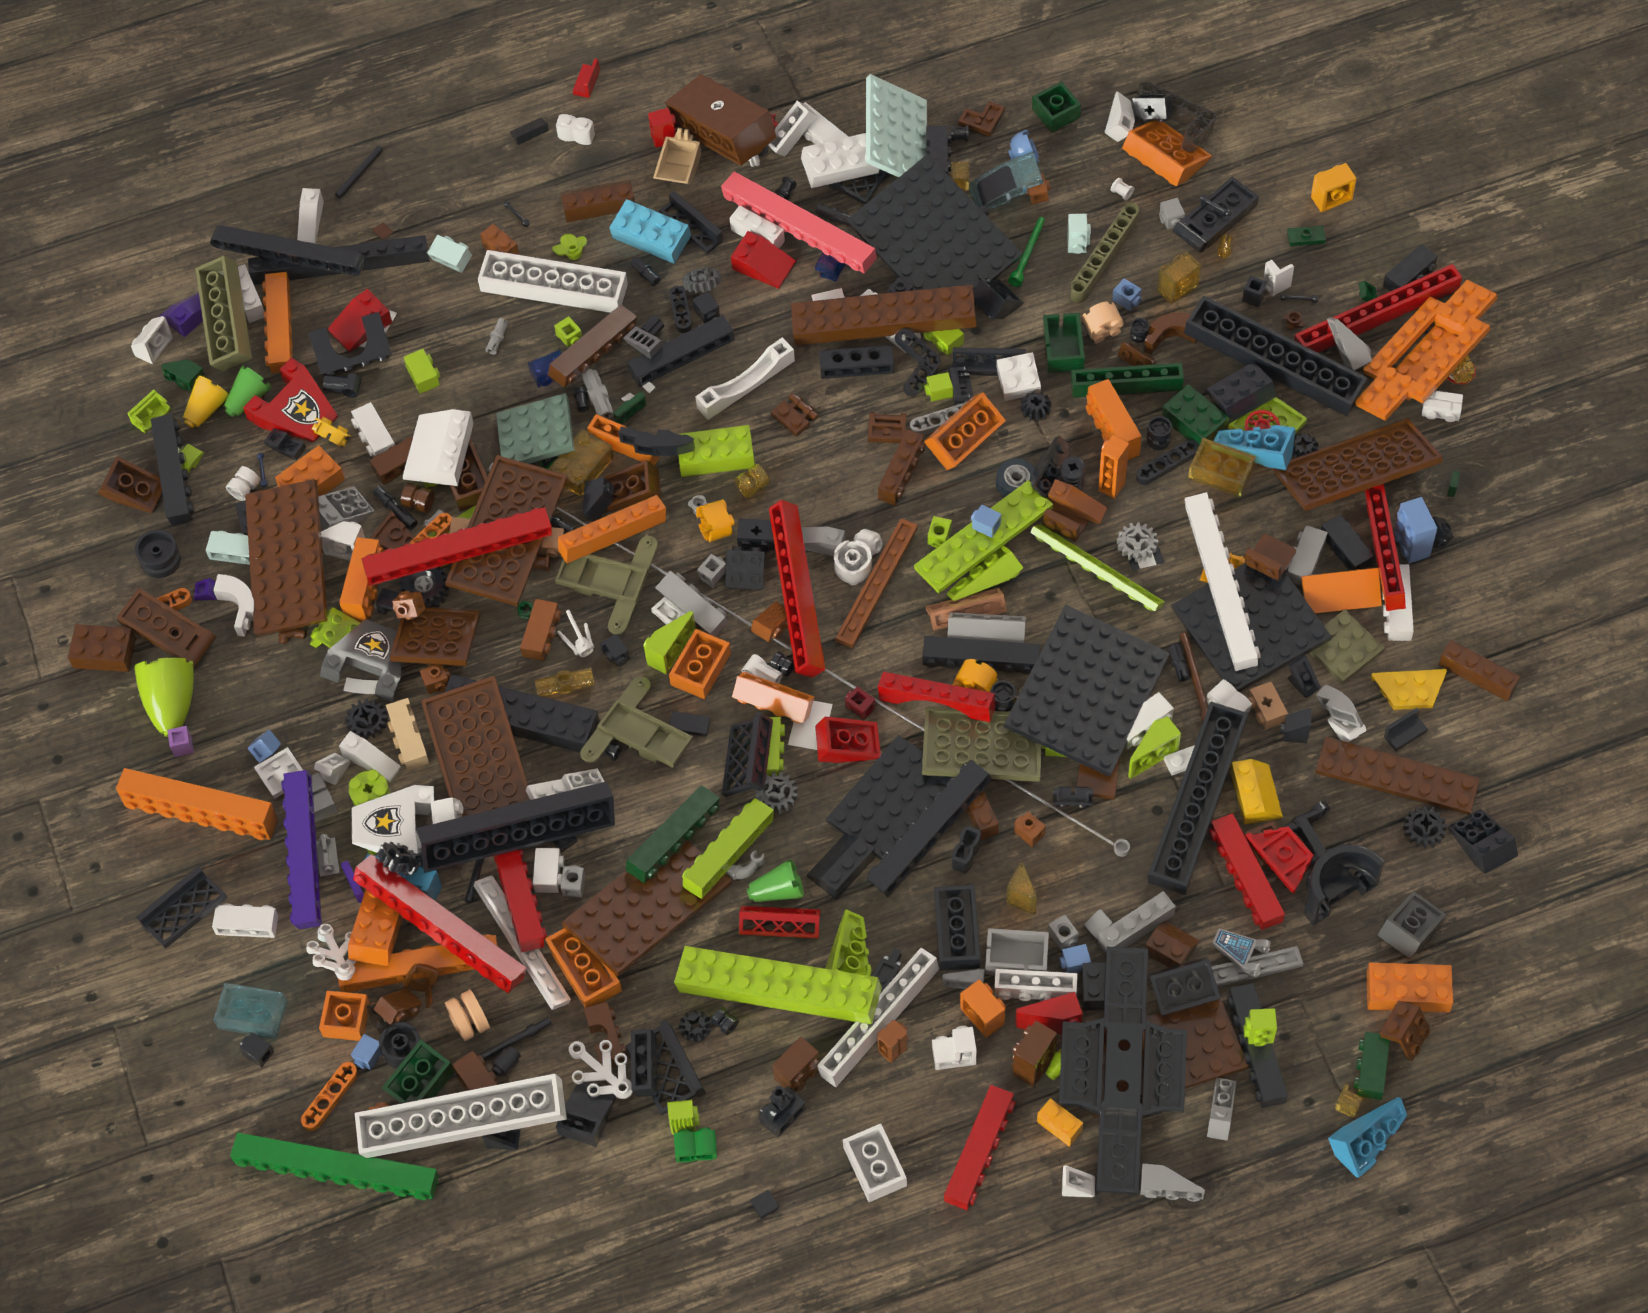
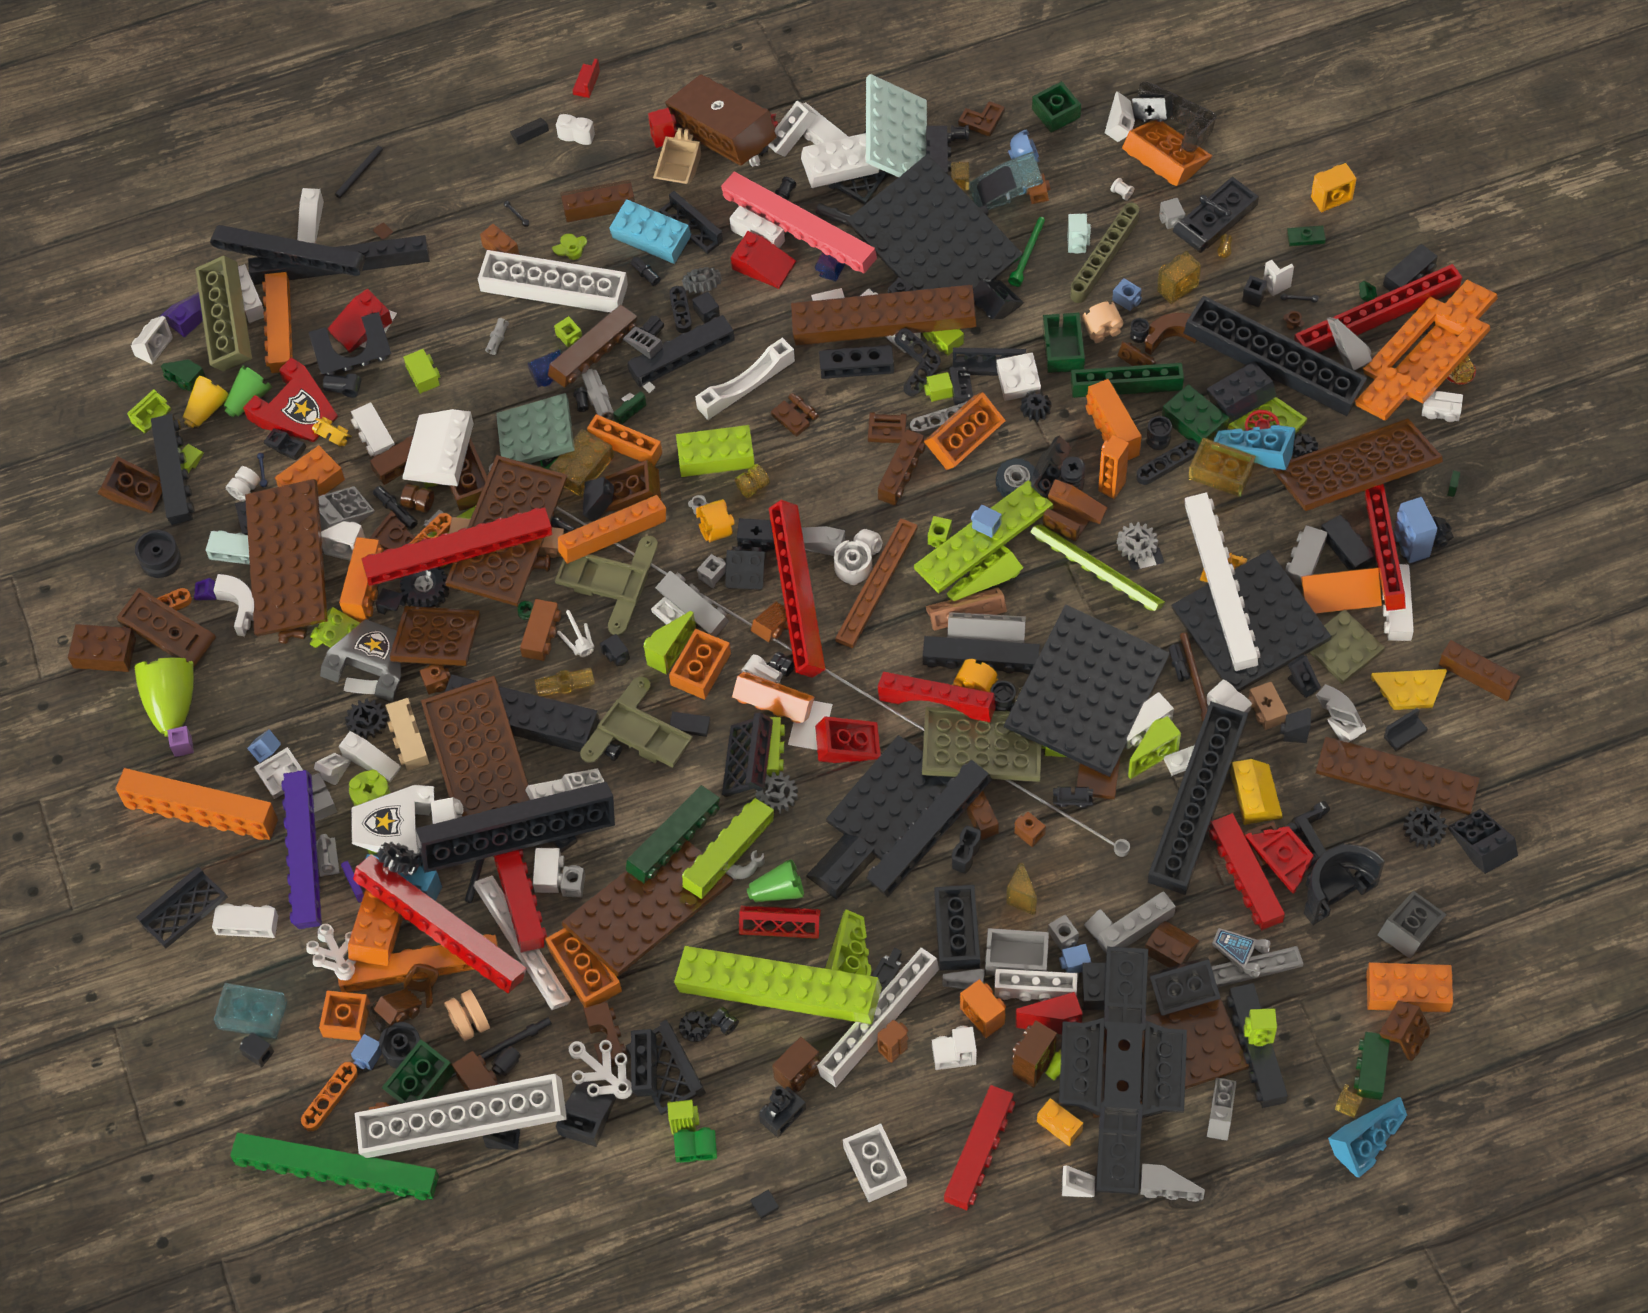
(408, 605): dark orange brick -> none
(450, 253): light aqua brick -> none
(662, 444): black slope -> none
(866, 702): dark red brick -> none
(1270, 556): reddish brown bracket -> none

